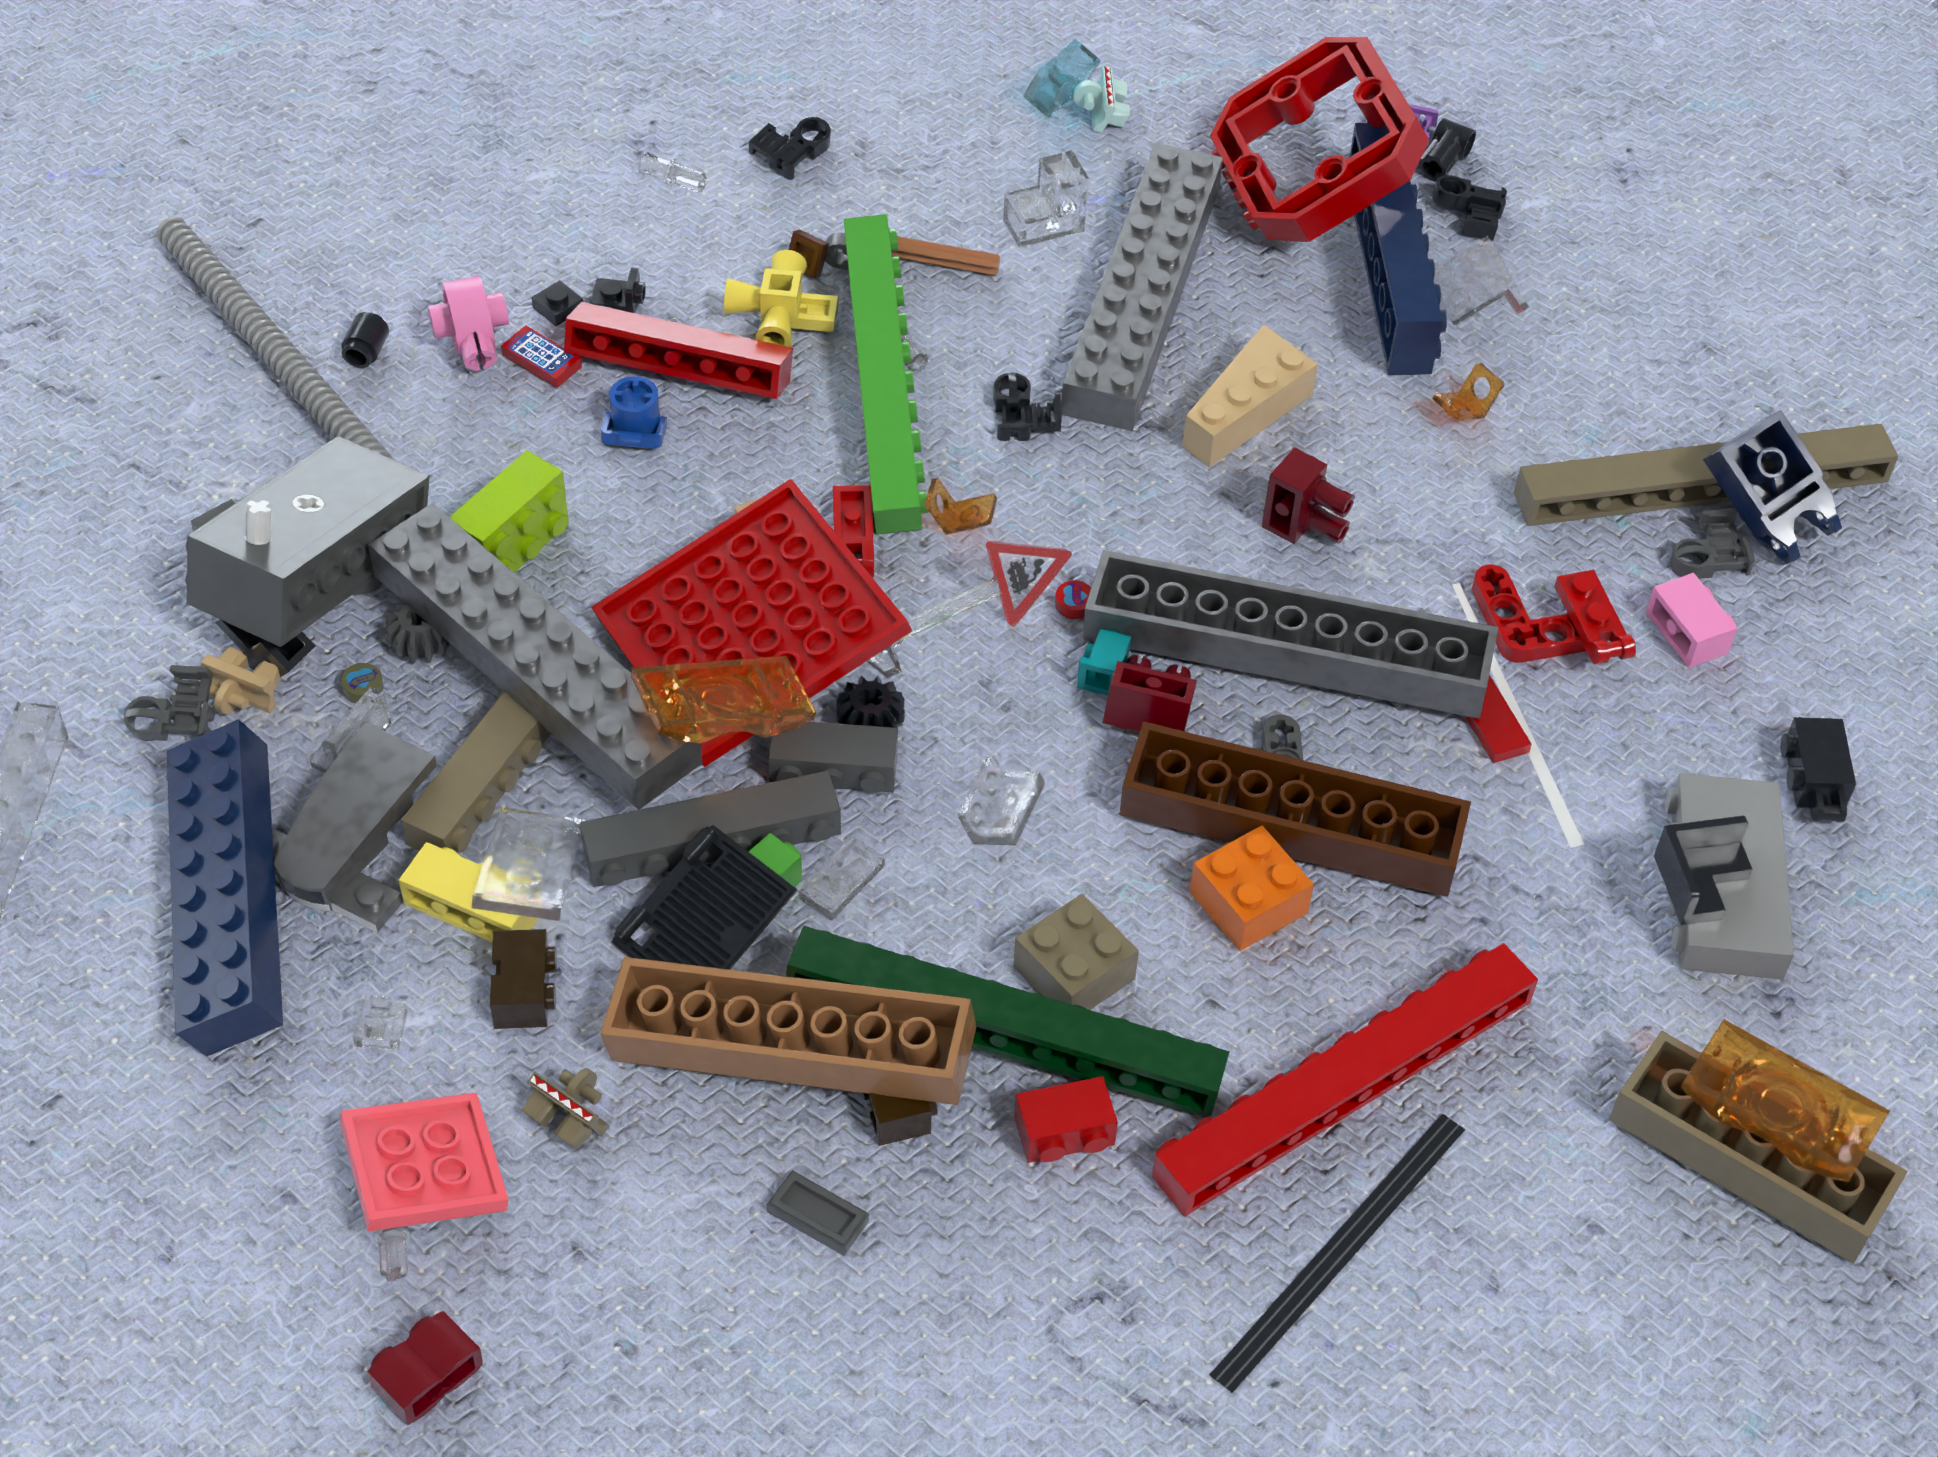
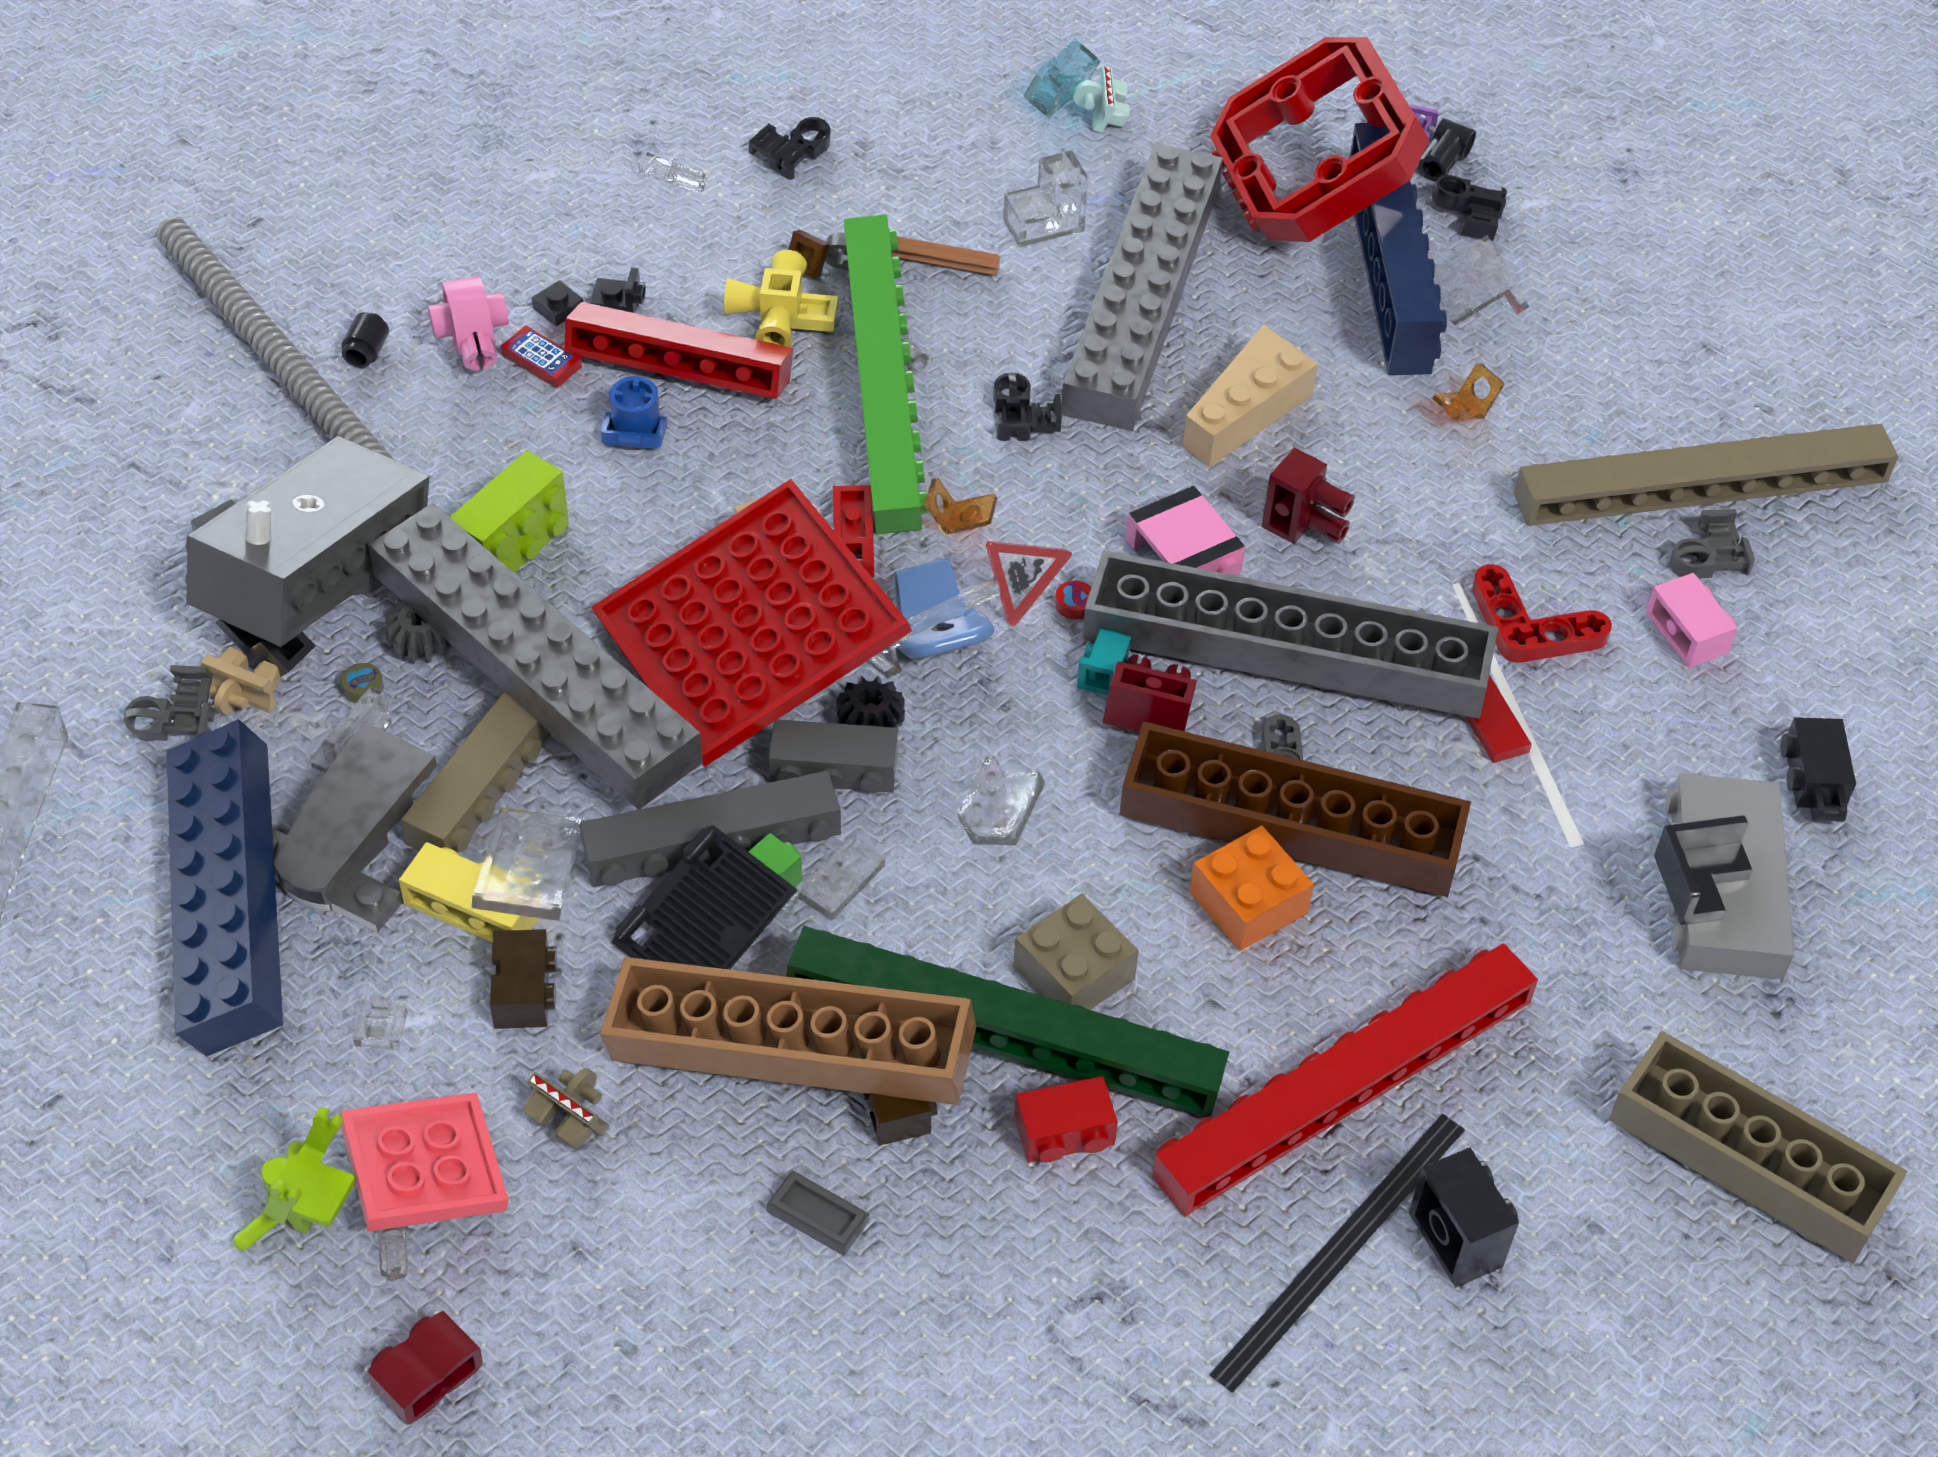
(301, 1185): none -> lime piece
(723, 697): clear orange slope -> none
(925, 587): none -> medium blue piece
(1187, 533): none -> bright pink panel
(1463, 1216): none -> black brick
(1594, 617): red plate -> none
(1779, 494): dark blue brick -> none
(1784, 1102): clear orange slope -> none

